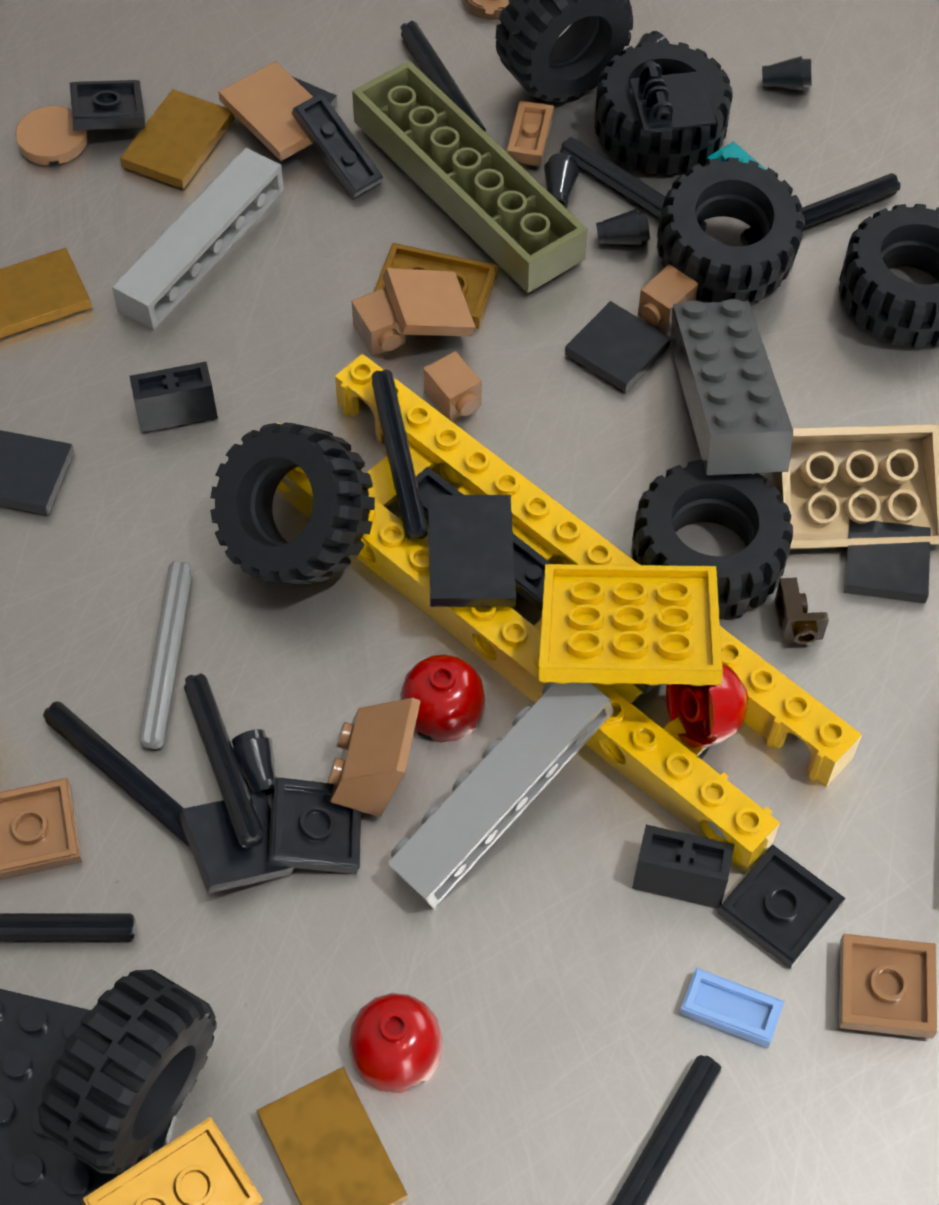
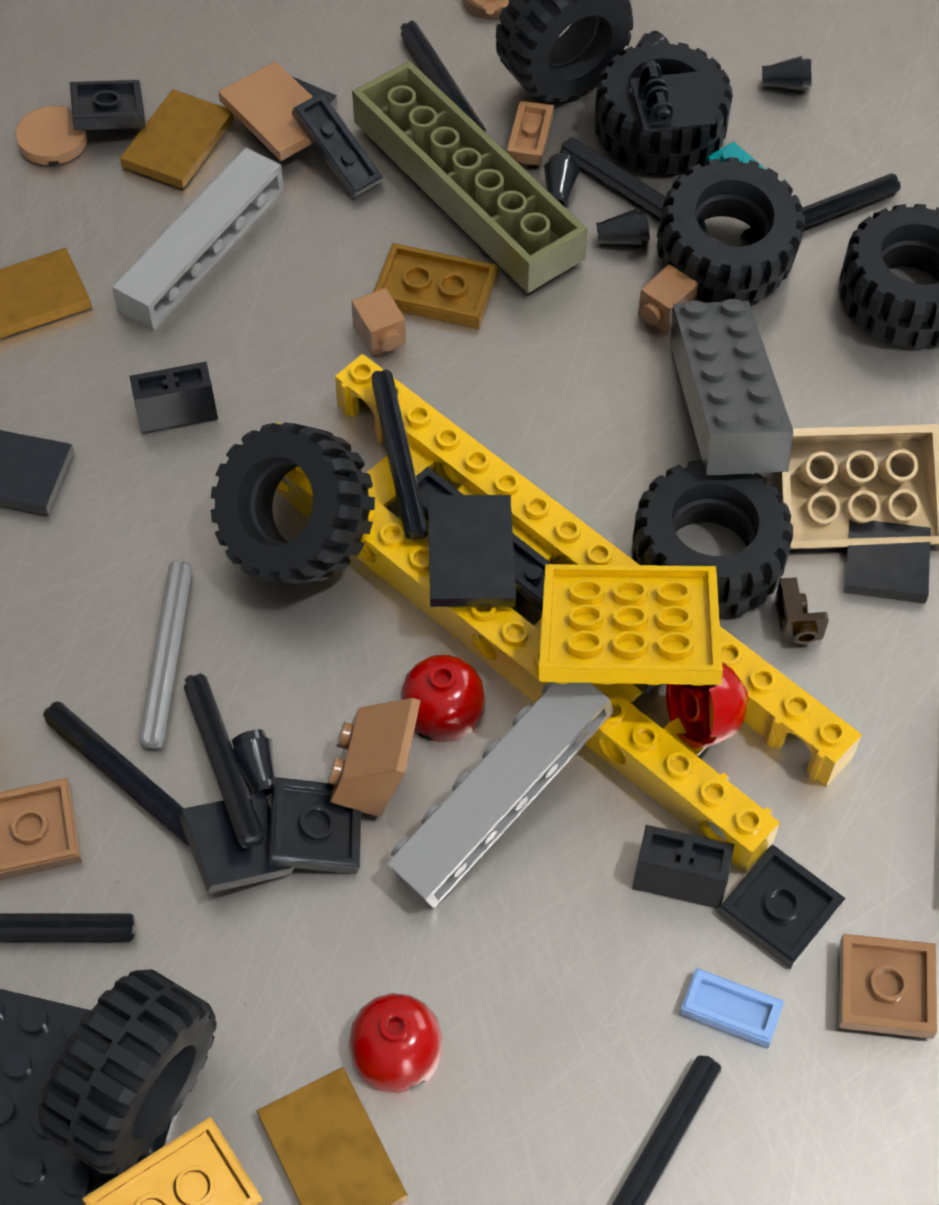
(428, 302): medium nougat tile -> none
(453, 386): medium nougat brick -> none
(617, 346): black tile -> none

